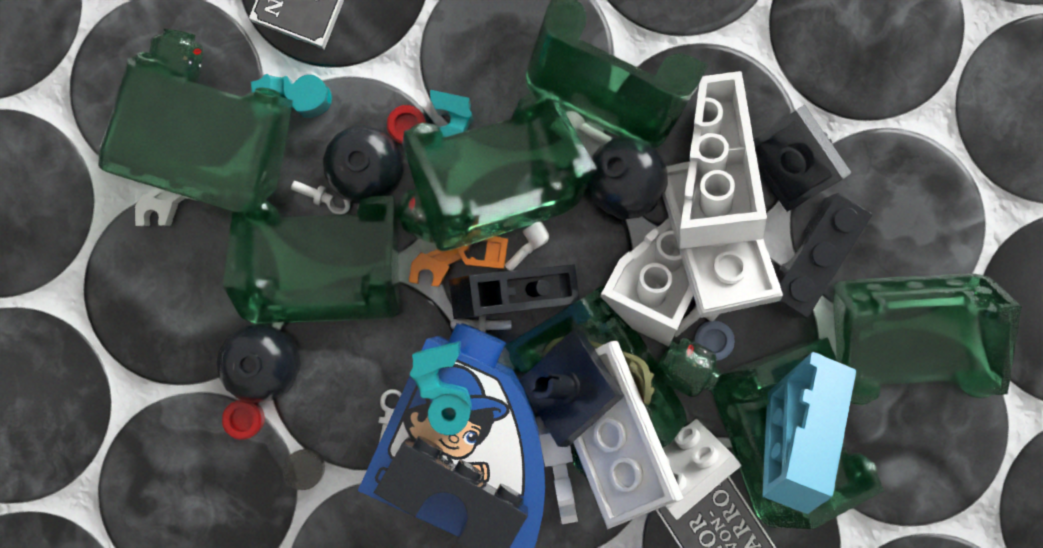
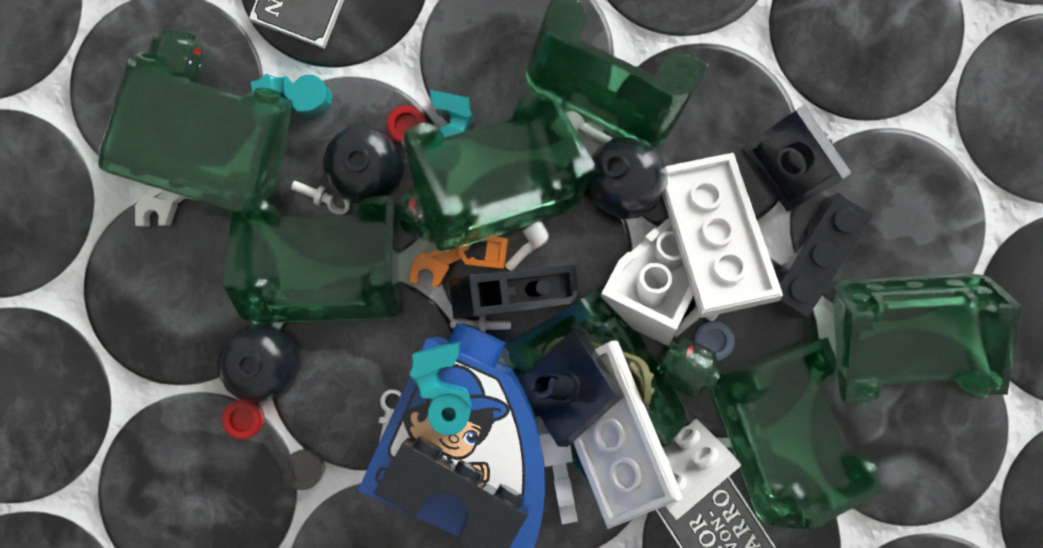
(723, 174): white wedge -> none
(806, 432): medium azure wedge -> none

